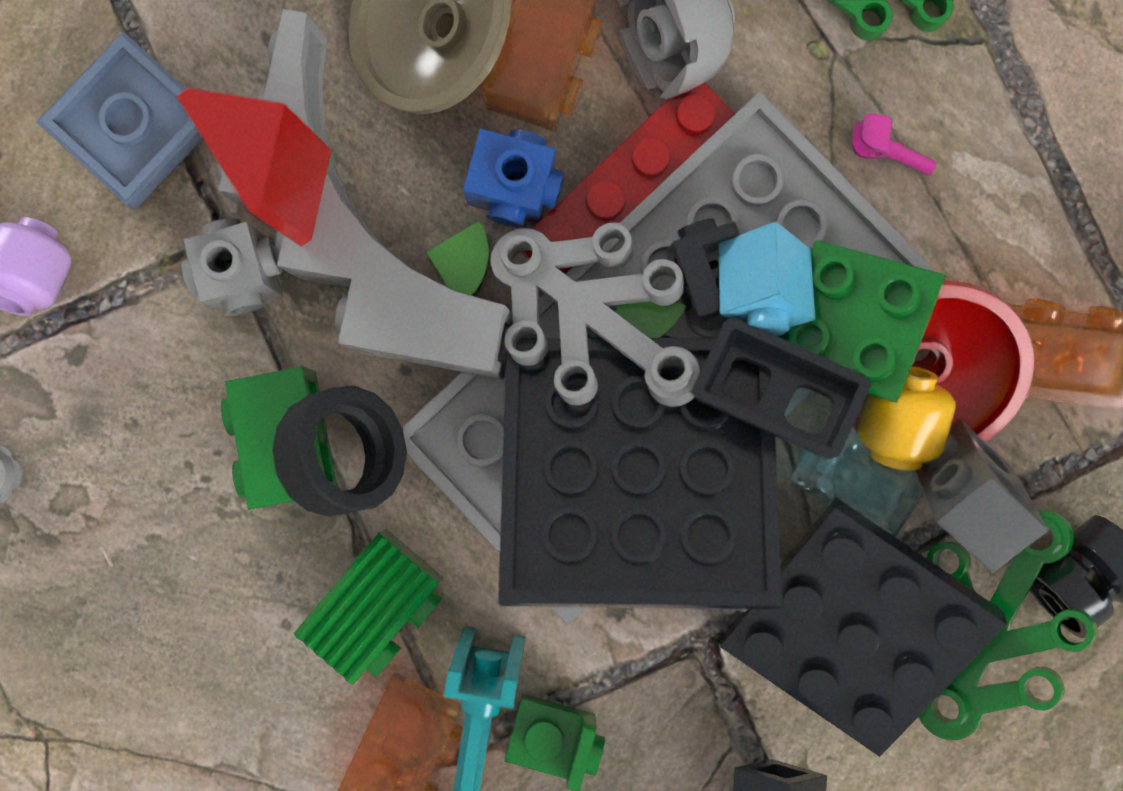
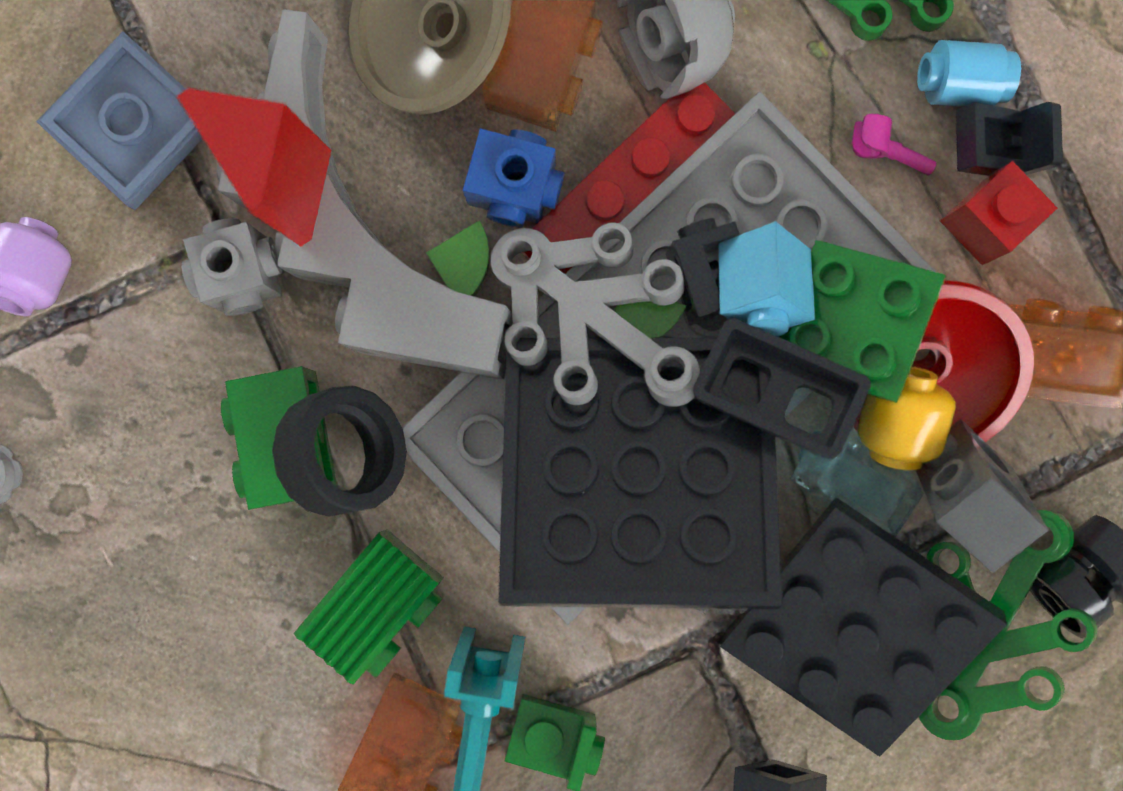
(968, 73): none -> medium azure brick
(997, 135): none -> black bracket
(998, 214): none -> red brick

